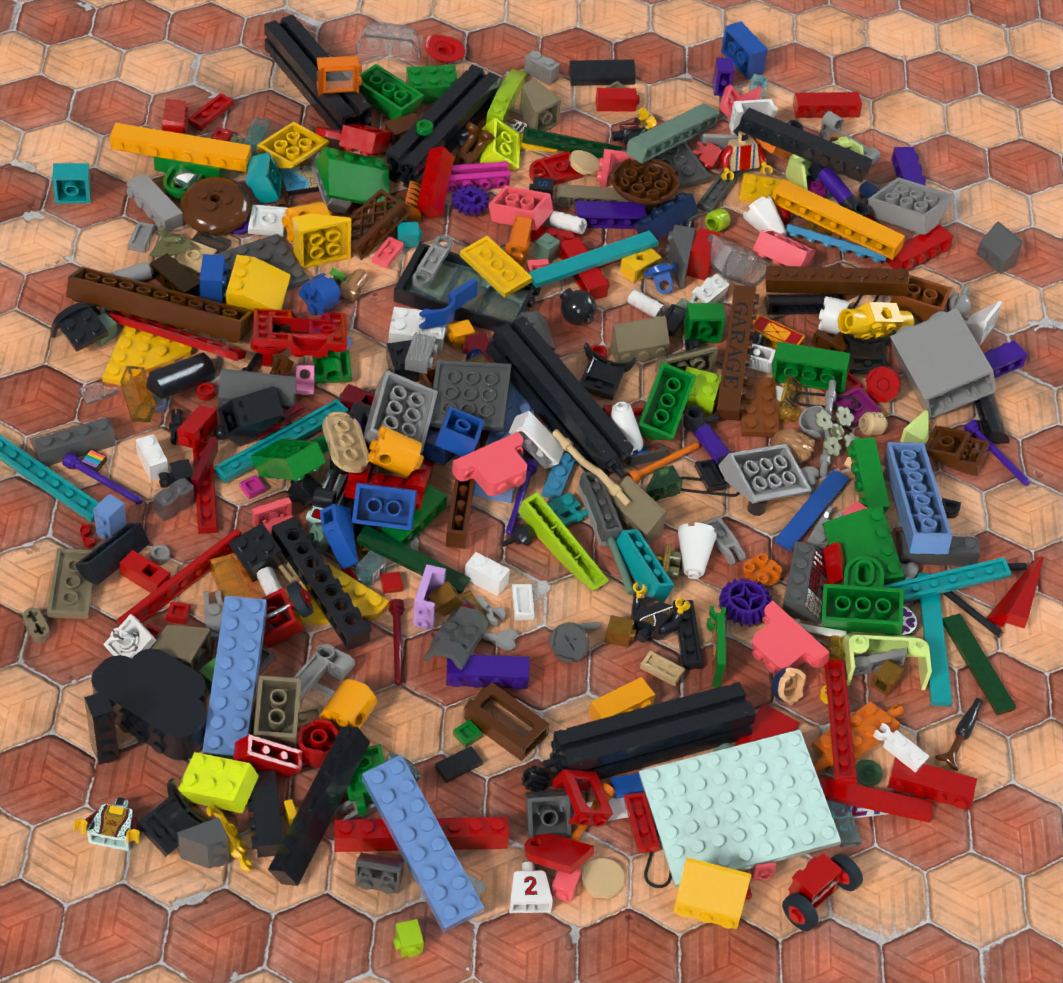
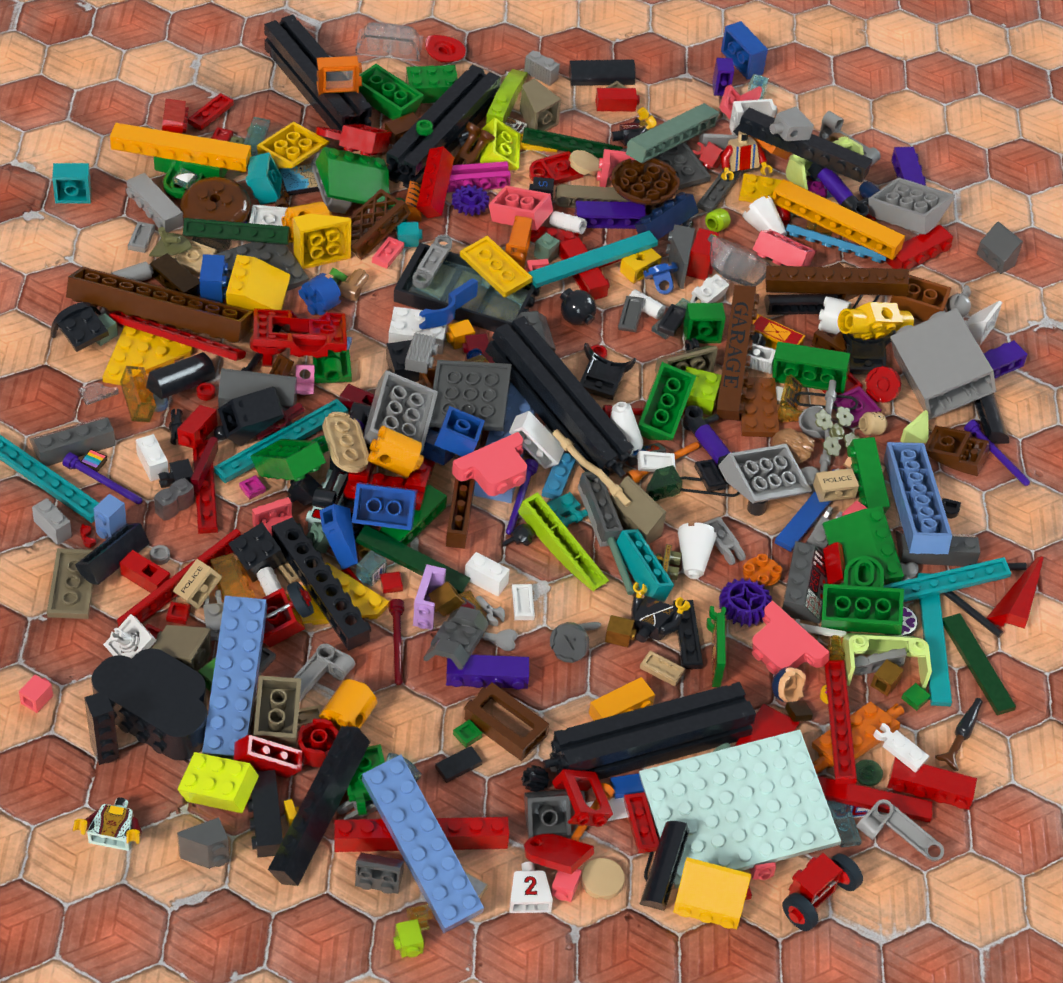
(33, 626): dark tan beam -> none
(36, 693): none -> coral brick
(52, 521): none -> light grey brick
(168, 819): black piece -> none
(197, 583): none -> tan brick
(236, 231): none -> dark green tile
(237, 847): yellow piece -> none
(421, 913): none -> clear yellow plate
(631, 314): none -> dark grey tile
(640, 339): dark tan slope -> none
(651, 461): none -> white tile
(665, 865): none -> black brick
(792, 125): none -> light grey torso
(799, 711): none -> dark brown tile
(819, 103): red brick -> none
(835, 485): none -> tan brick
(902, 825): none -> light grey piece
(916, 696): none -> green tile

